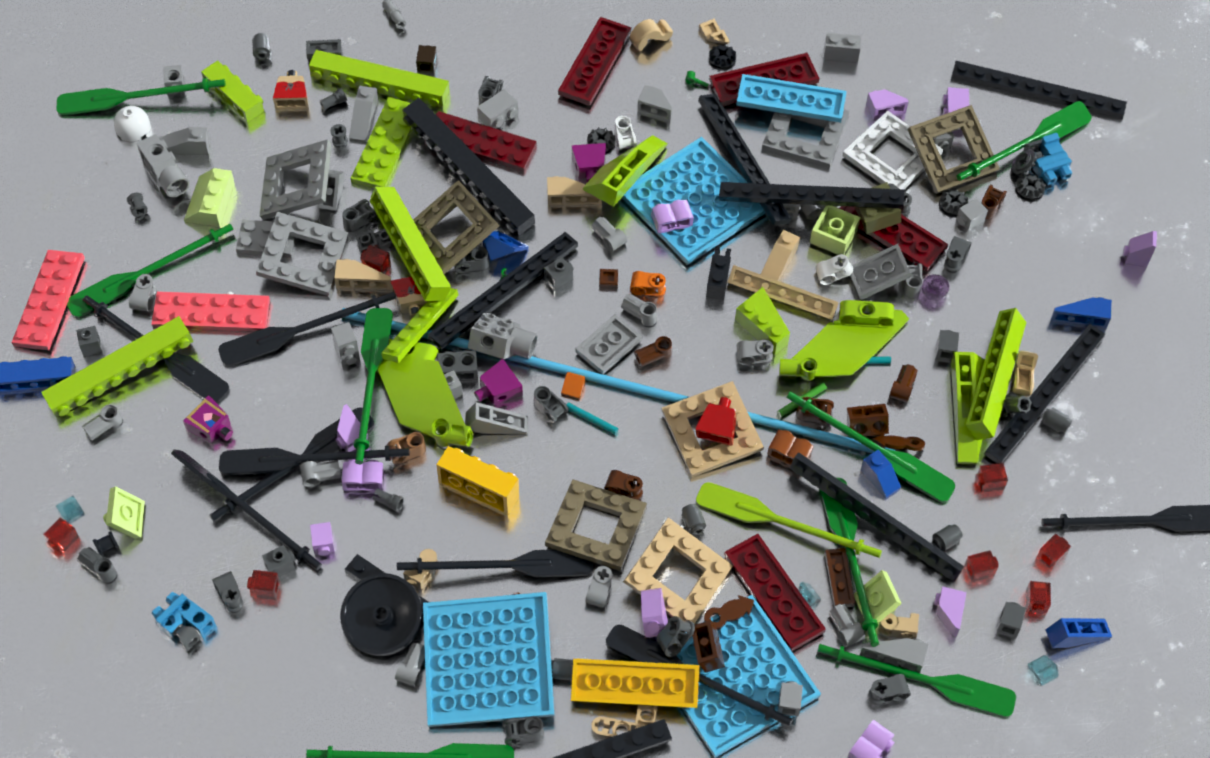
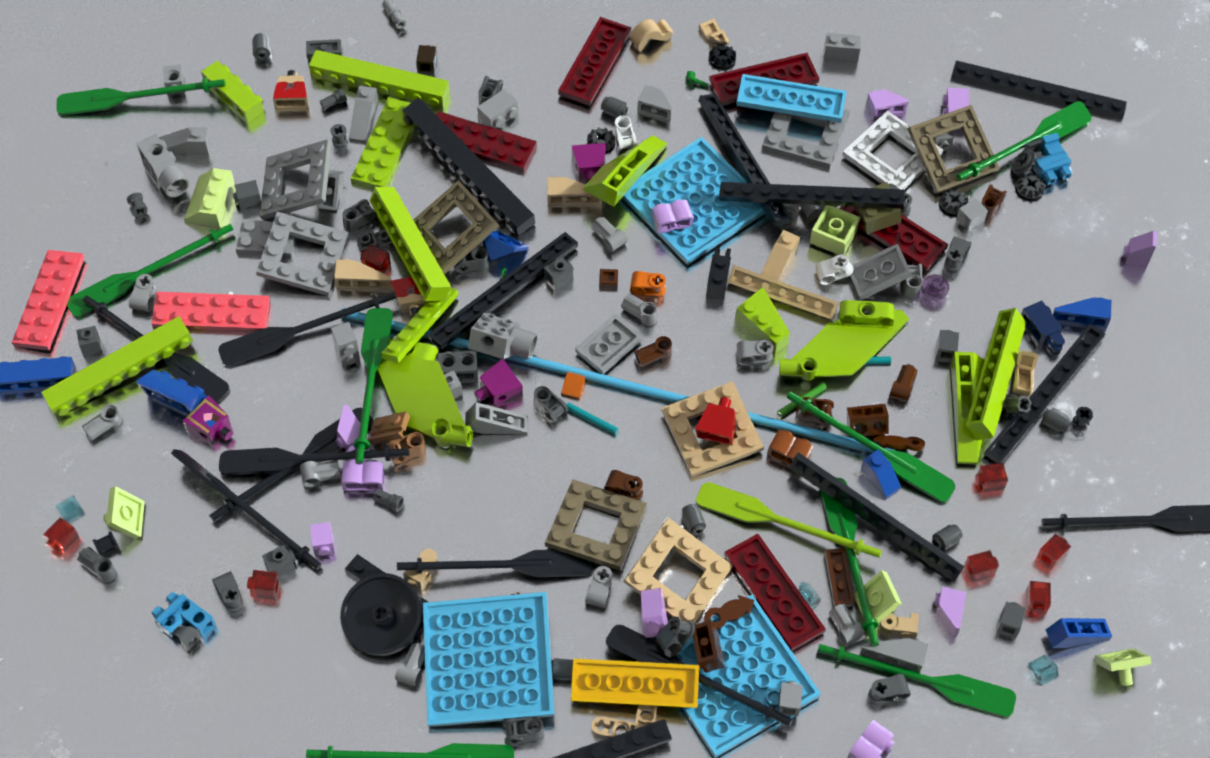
(131, 123): white cylinder -> none
(171, 391): none -> blue slope
(247, 194): none -> dark grey brick
(388, 427): none -> medium nougat plate
(478, 480): yellow brick -> none
(614, 106): none -> dark grey brick
(1043, 326): none -> dark blue hinge
(1082, 418): none -> black bush
(1123, 662): none -> yellowish green tile

